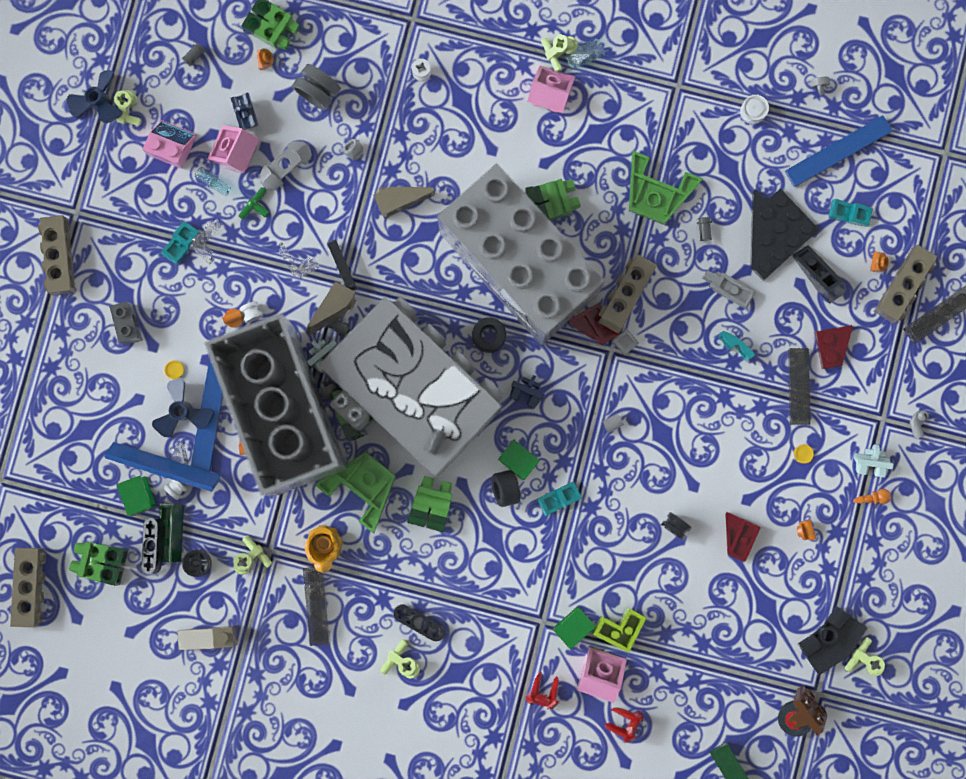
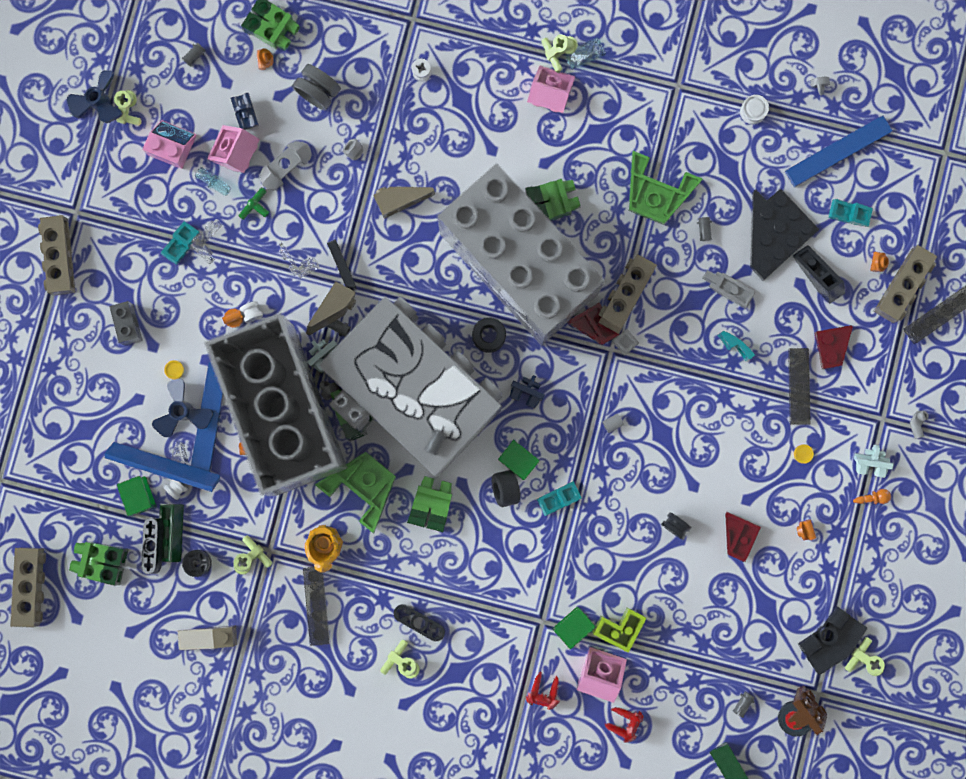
(744, 703): none -> dark grey pin

